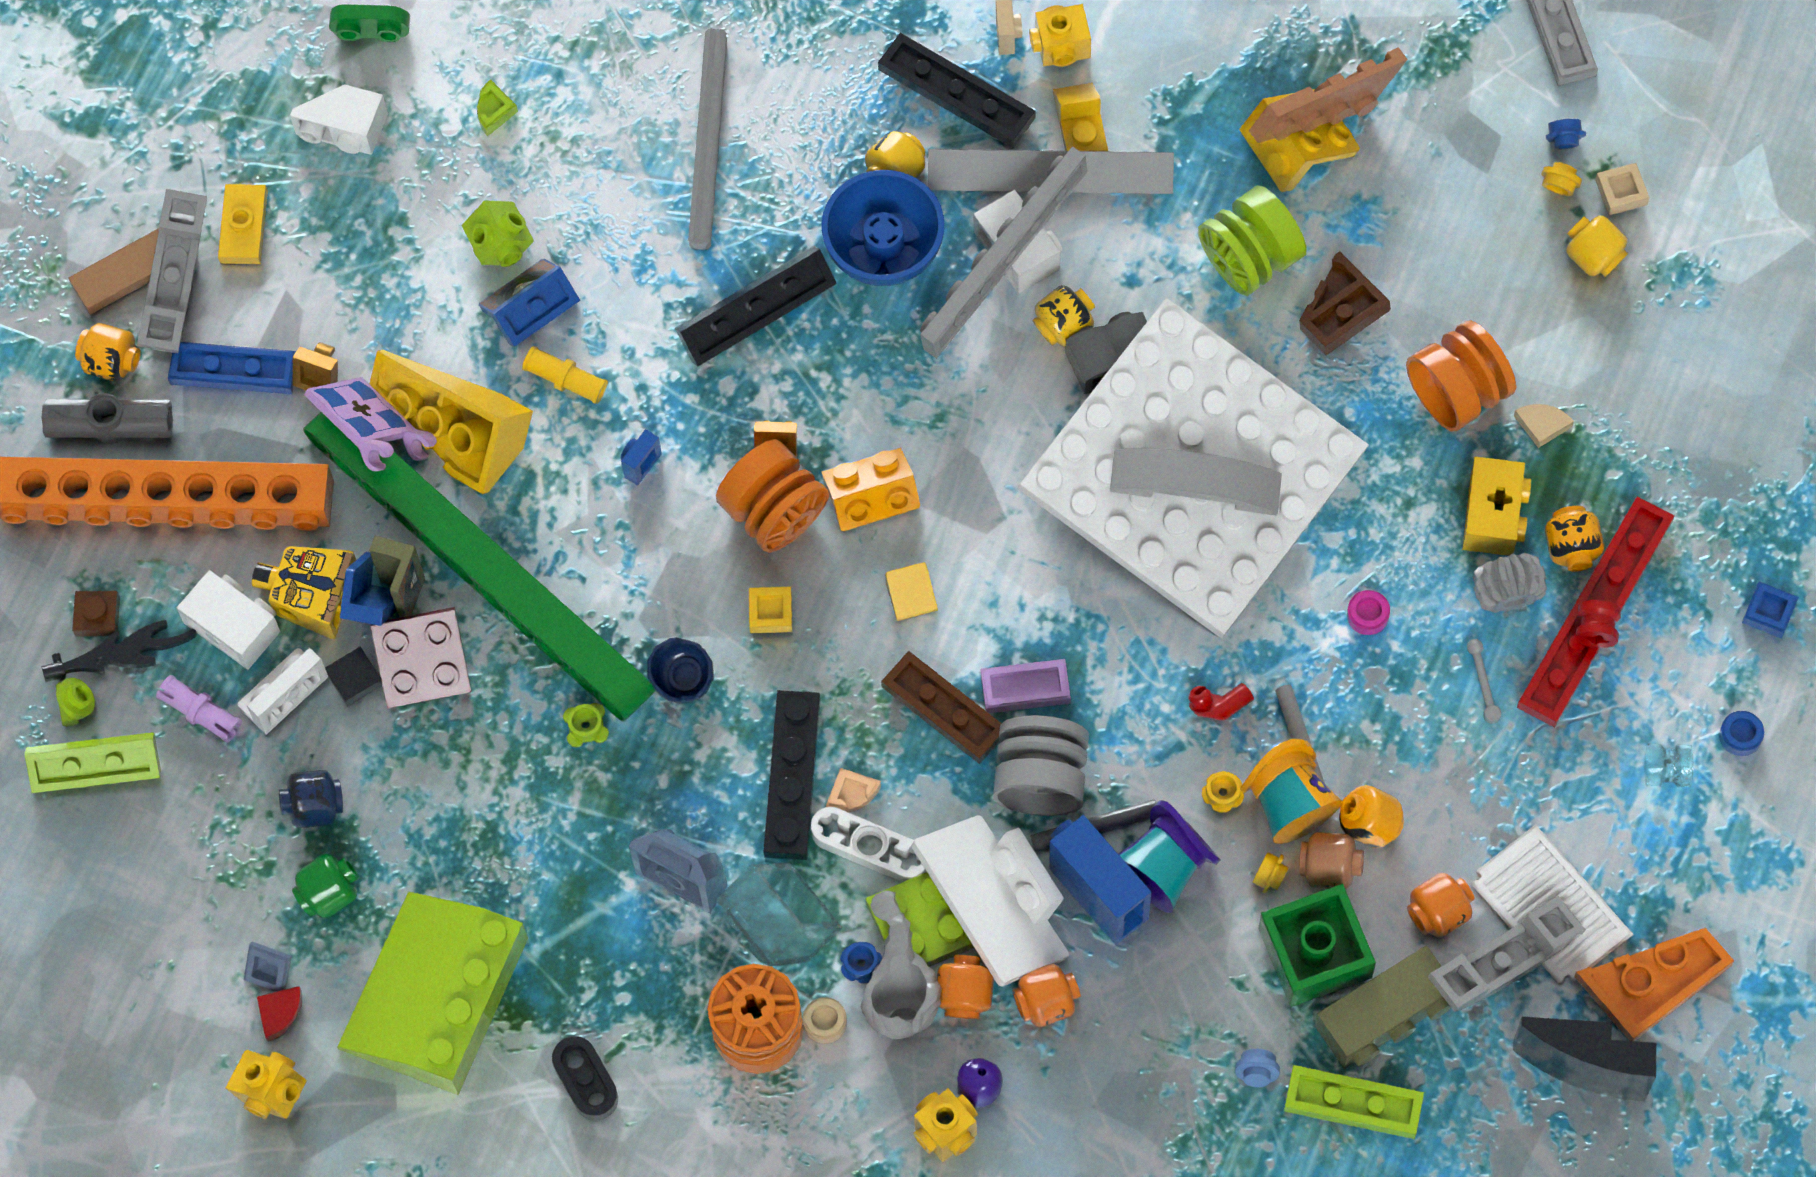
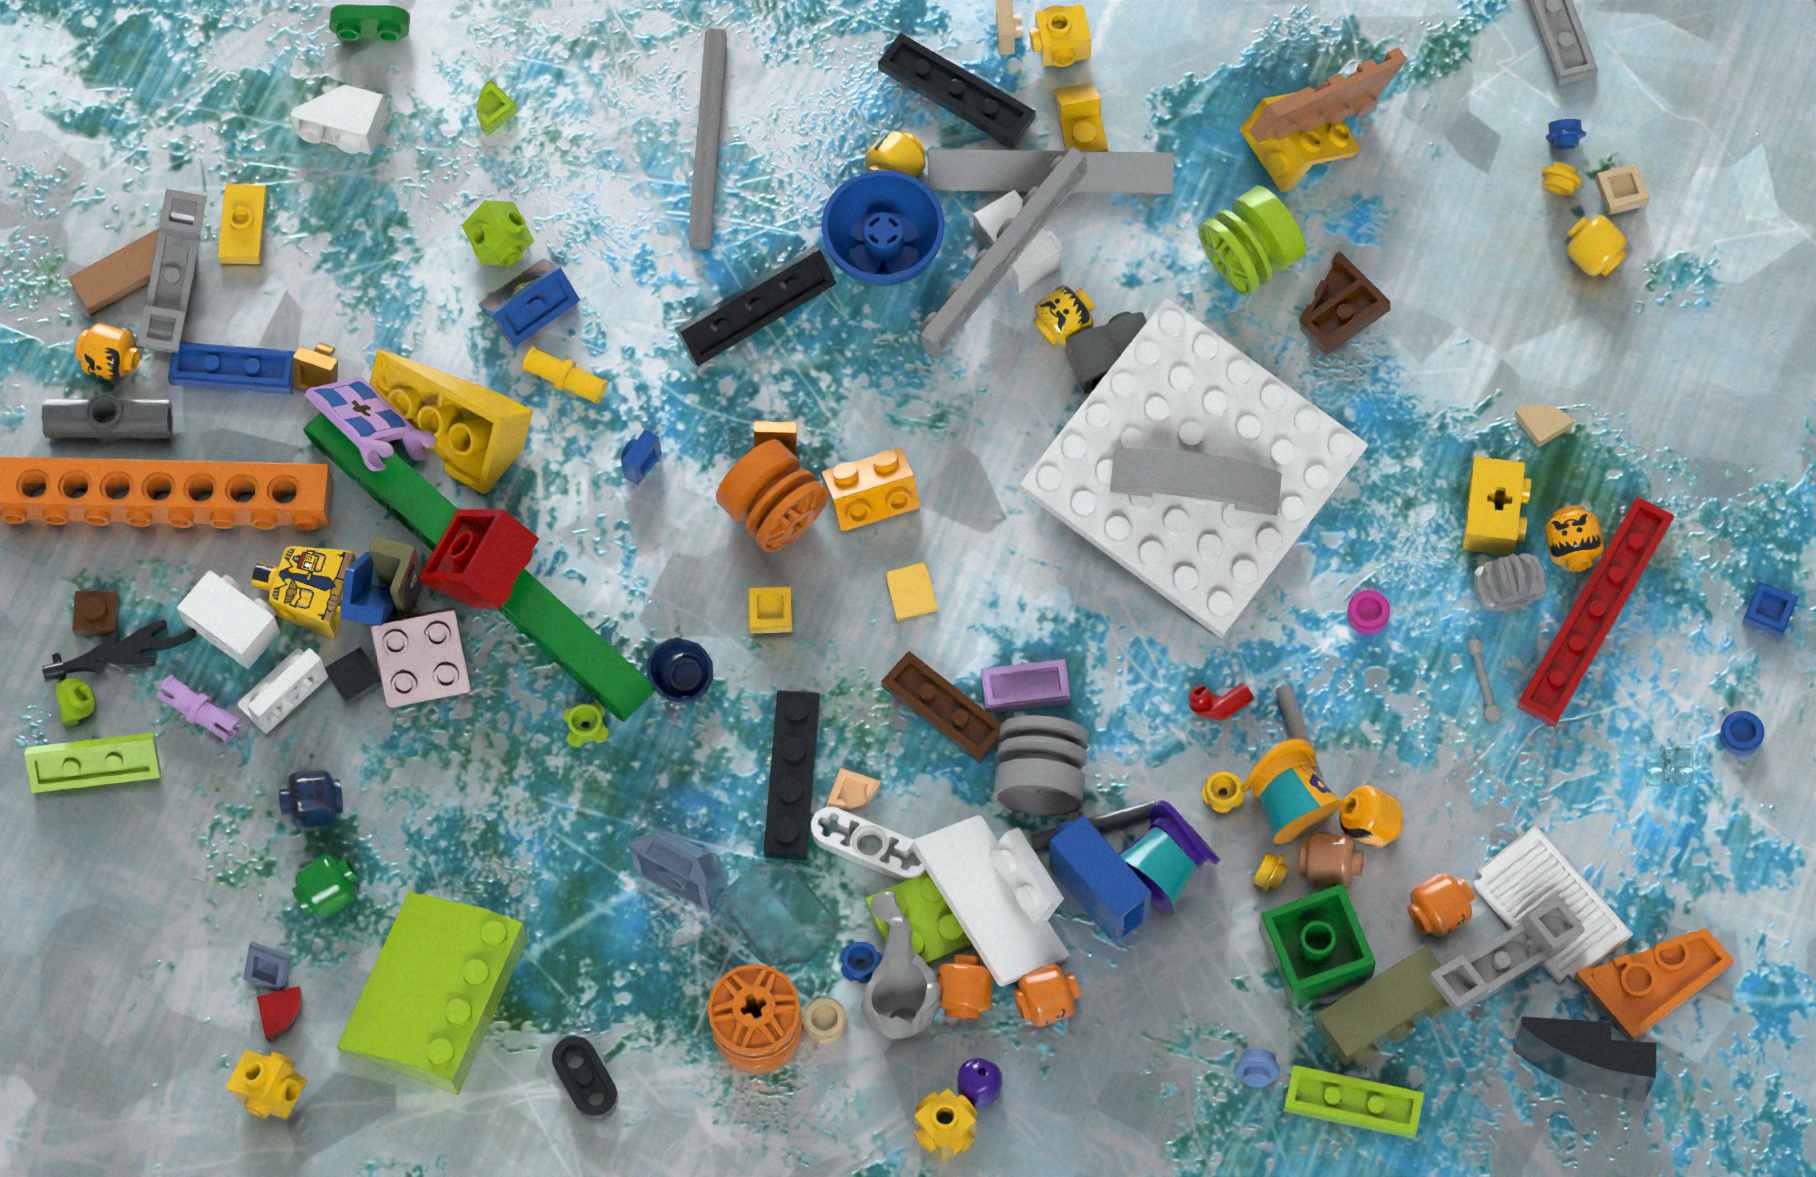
(479, 557): none -> red slope
(1461, 375): orange wheel -> none
(1598, 624): red wheel -> none

